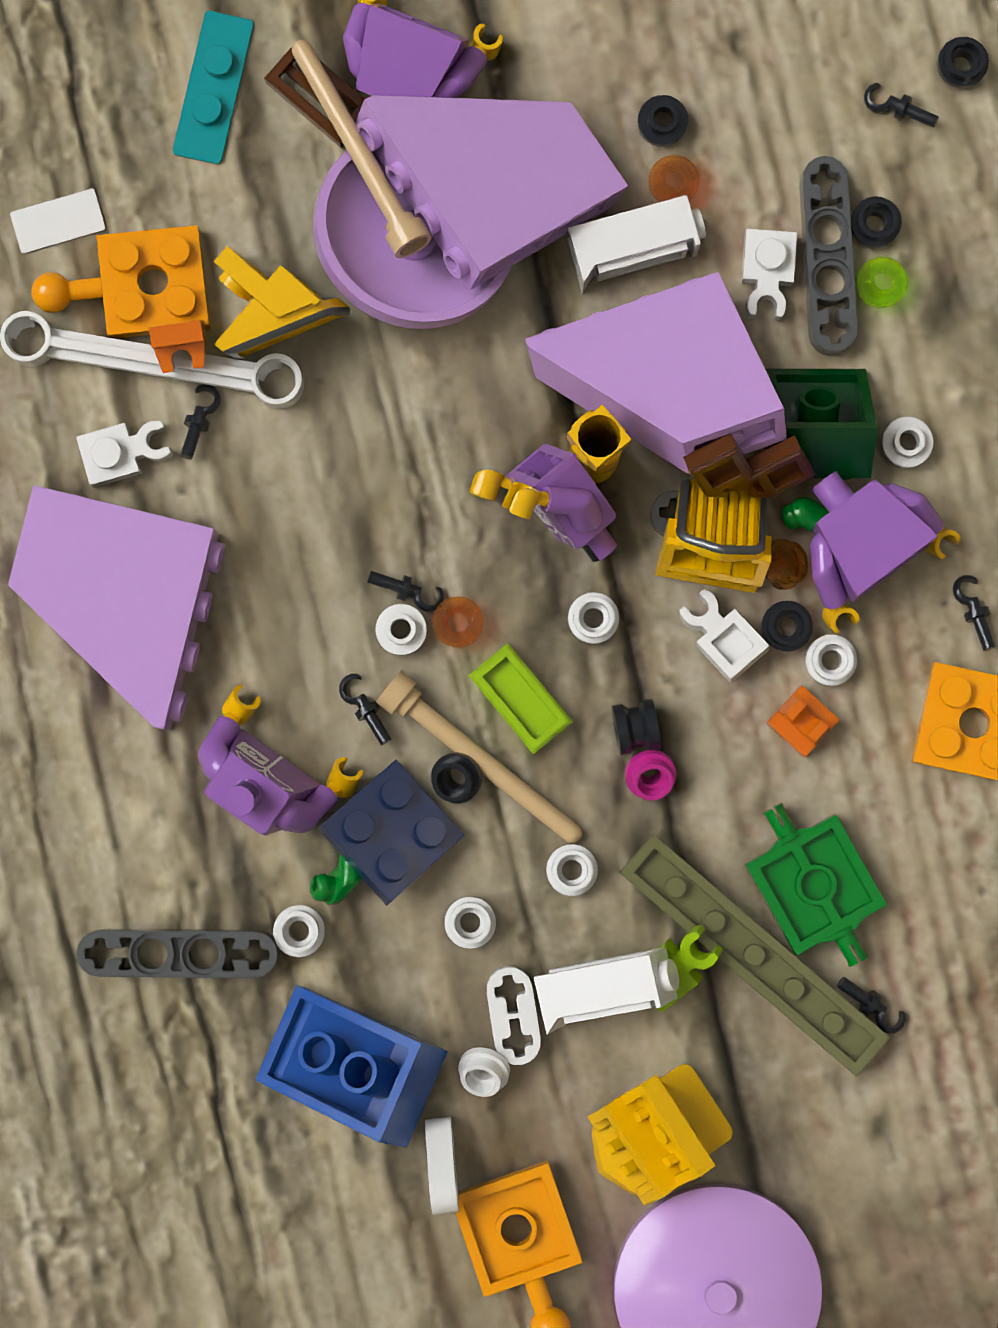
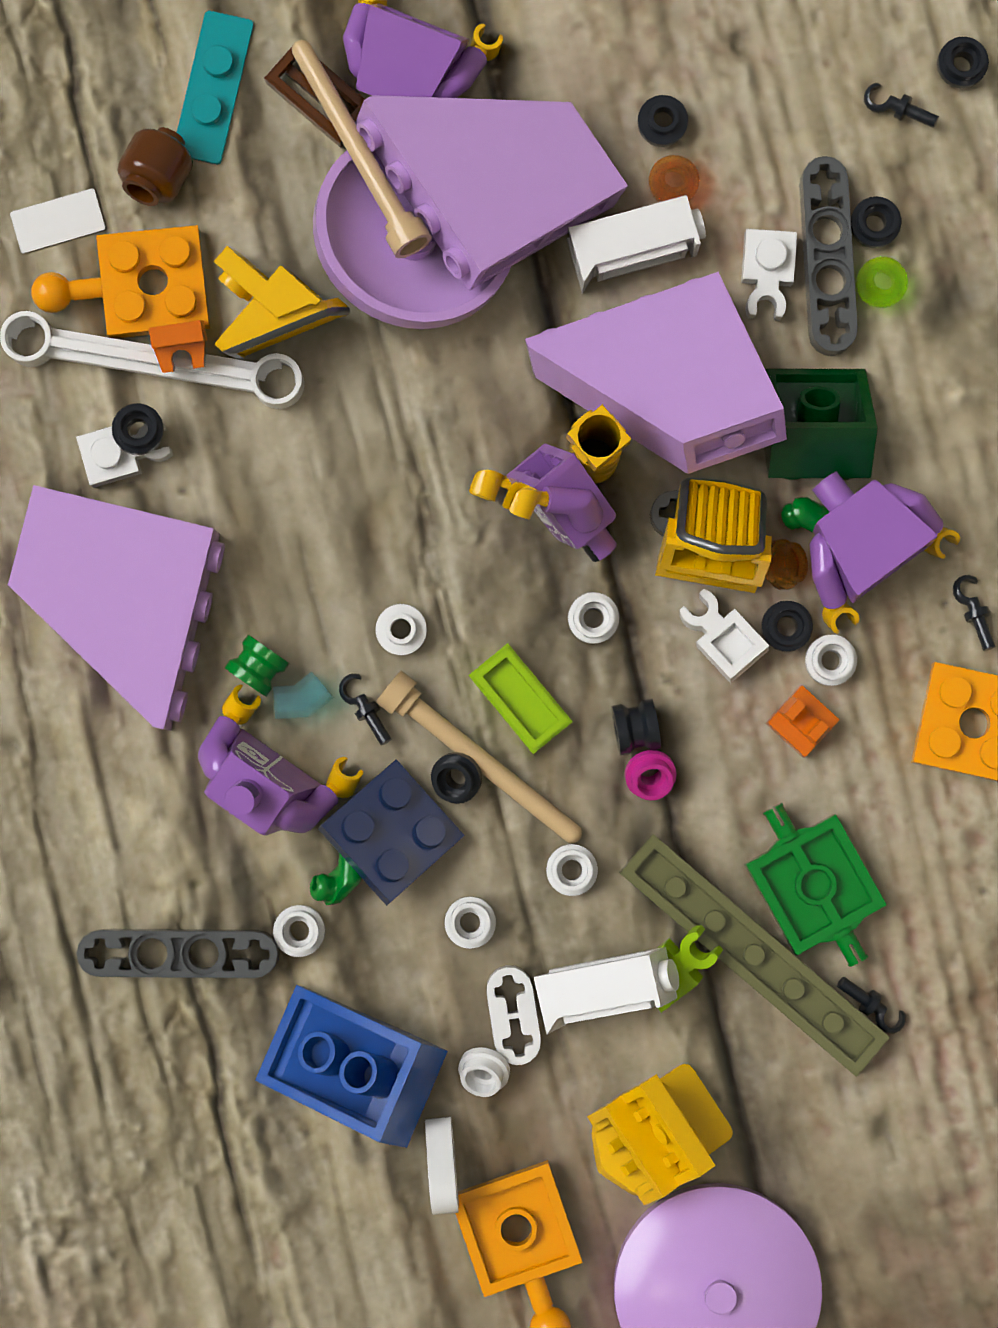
(126, 418): none -> black plate
(154, 166): none -> reddish brown head
(197, 421): black hand -> none
(256, 665): none -> green wheel
(300, 699): none -> clear light blue piece
(404, 588): black hand -> none
(446, 610): clear orange plate -> none
(724, 468): reddish brown tile -> none
(896, 453): white plate -> none

